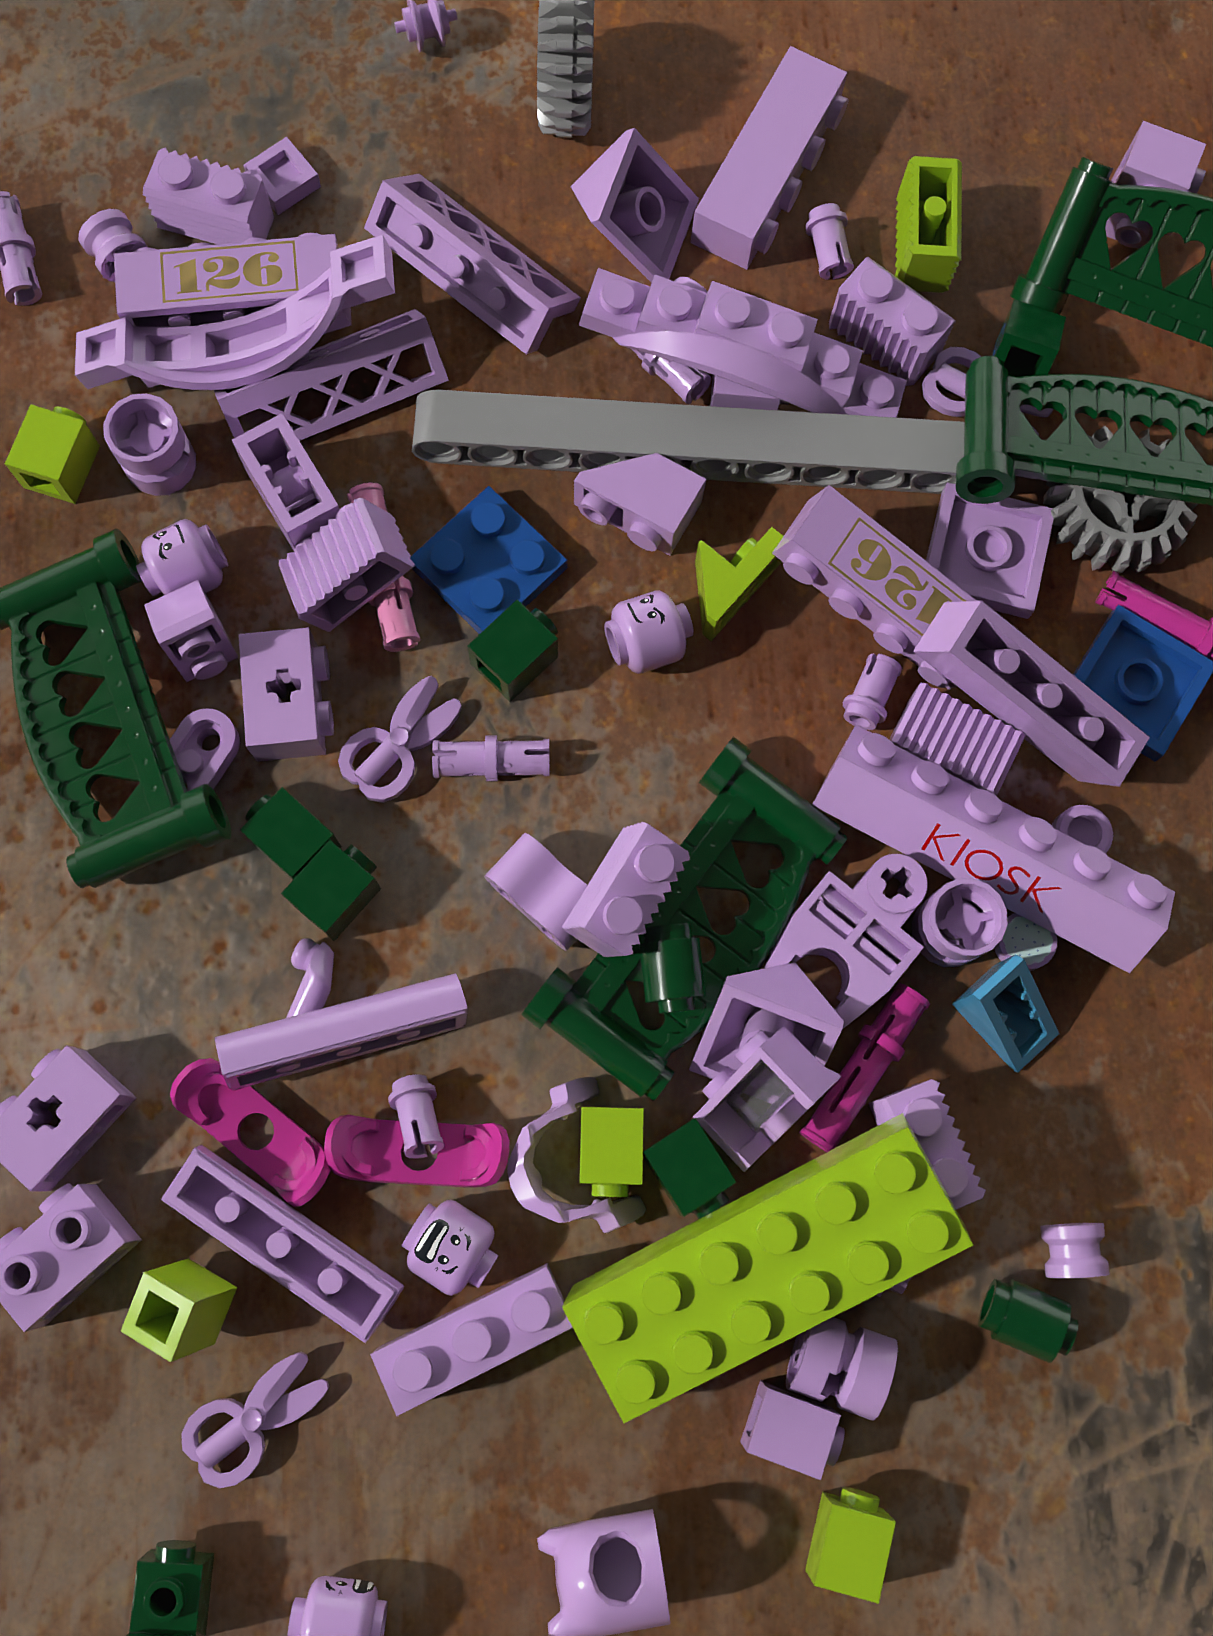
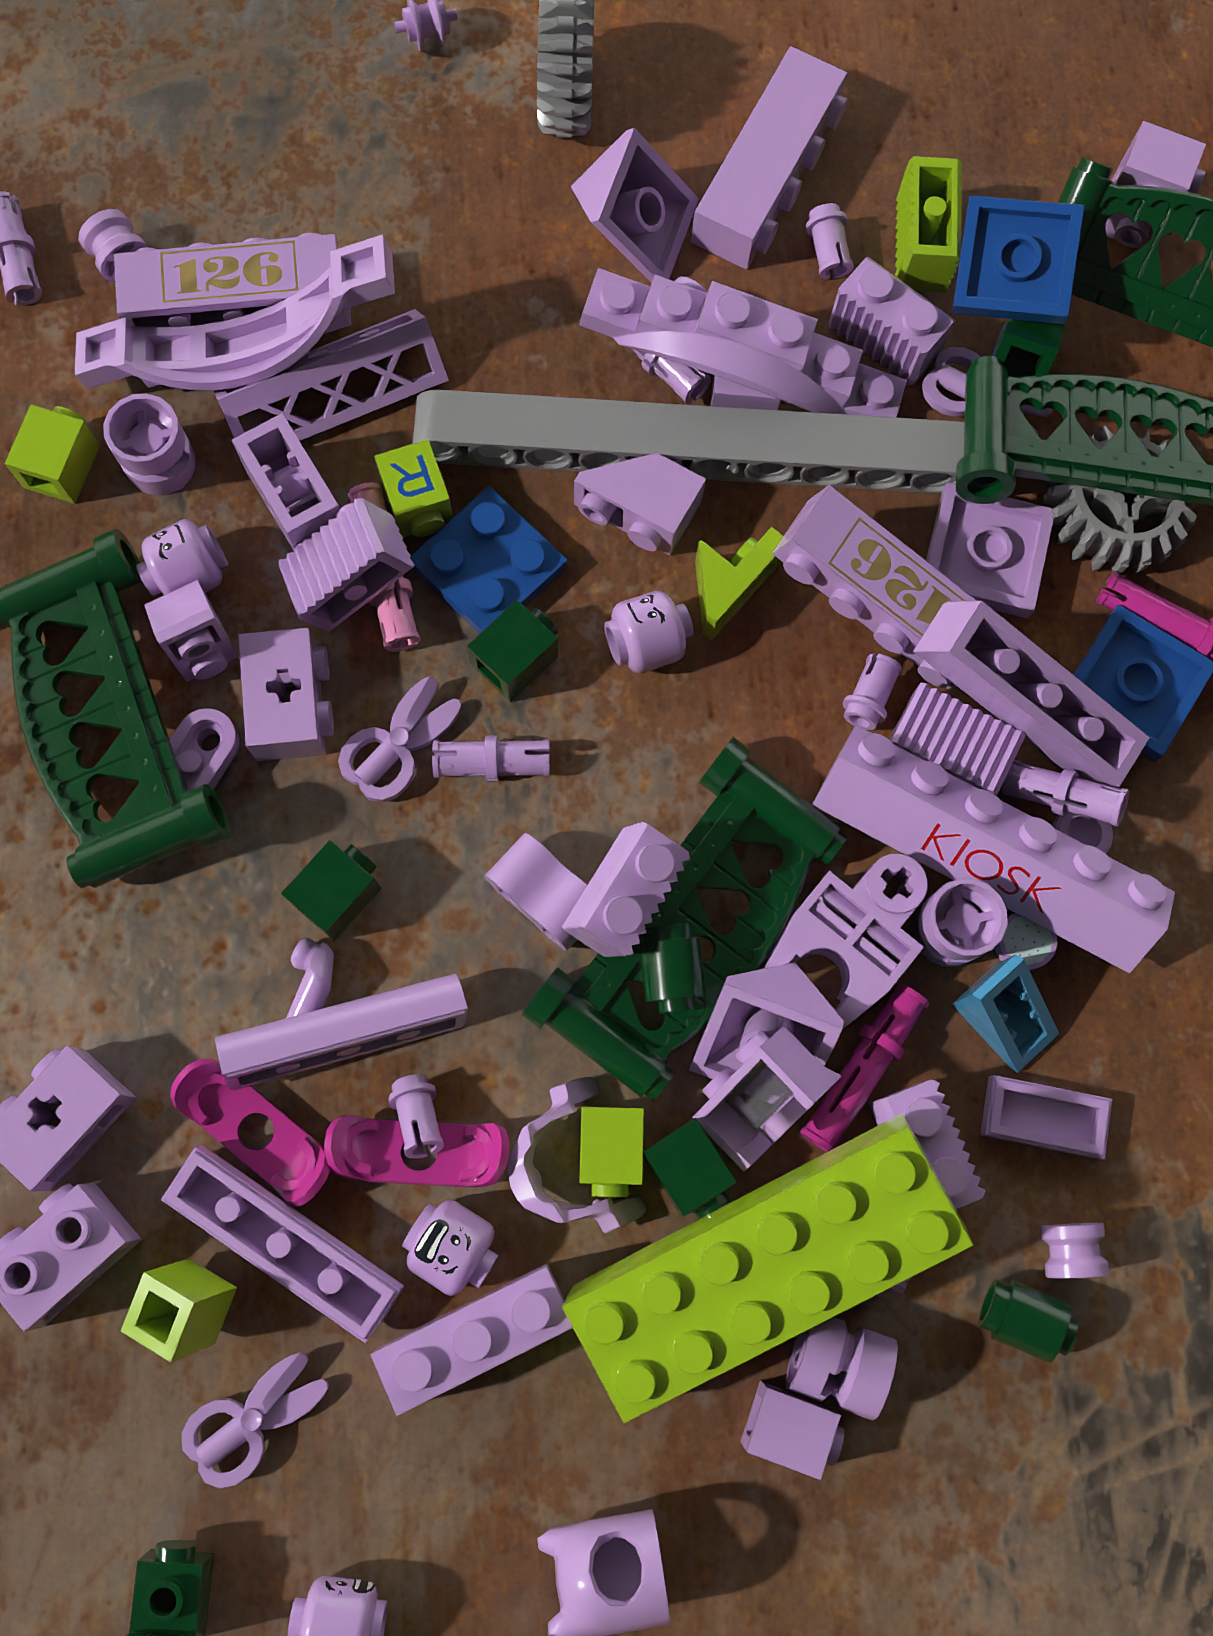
(207, 199): lavender brick -> none
(284, 174): lavender tile -> none
(286, 831): dark green brick -> none
(414, 489): none -> lime brick
(469, 260): lavender fence -> none
(850, 1544): lime brick -> none
(1018, 259): none -> blue plate
(1046, 1117): none -> lavender tile
(1066, 792): none -> lavender pin

